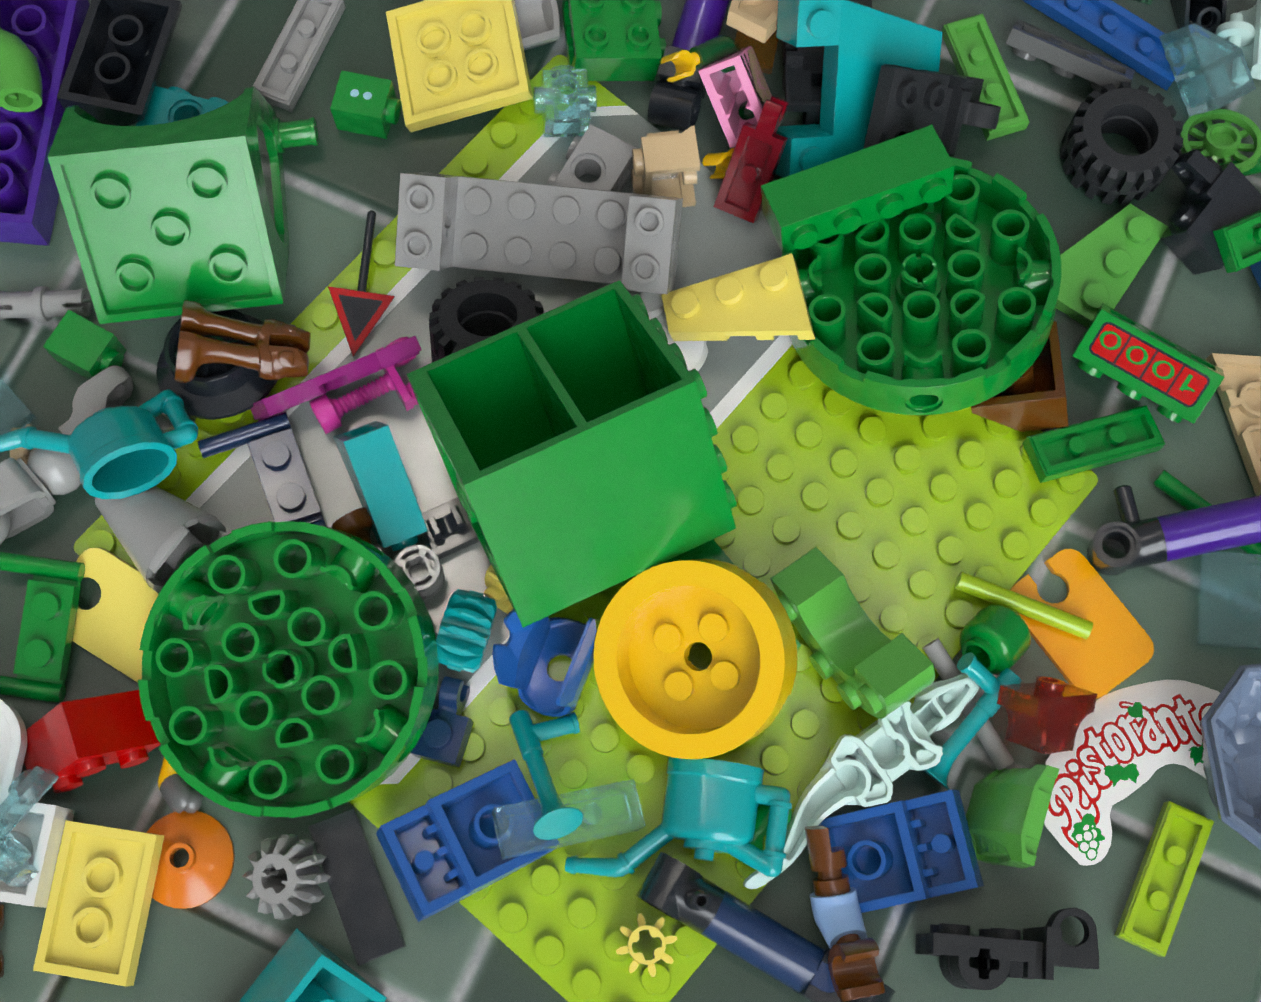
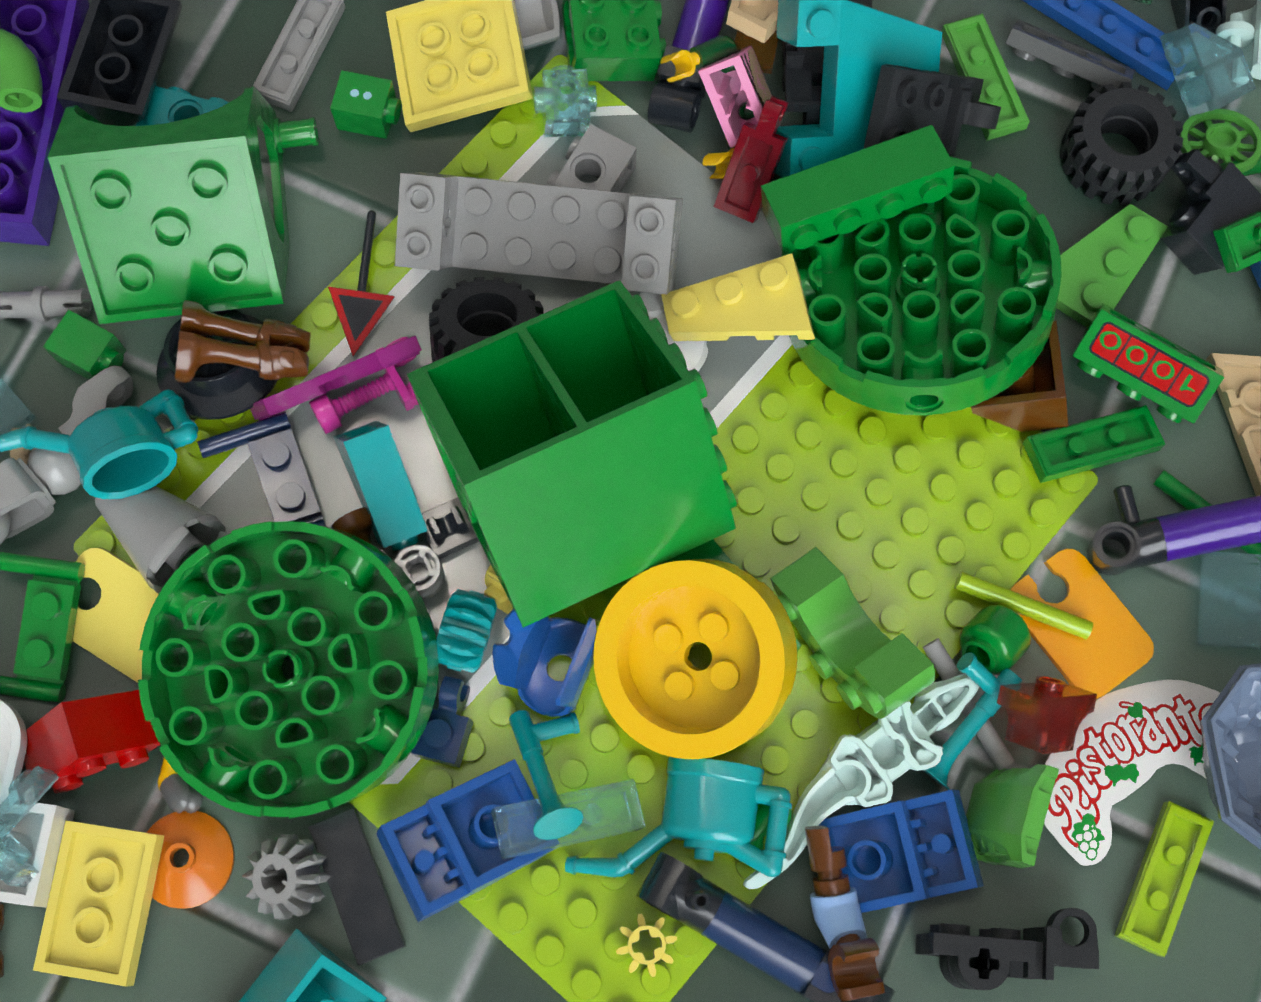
(667, 165): tan window -> none

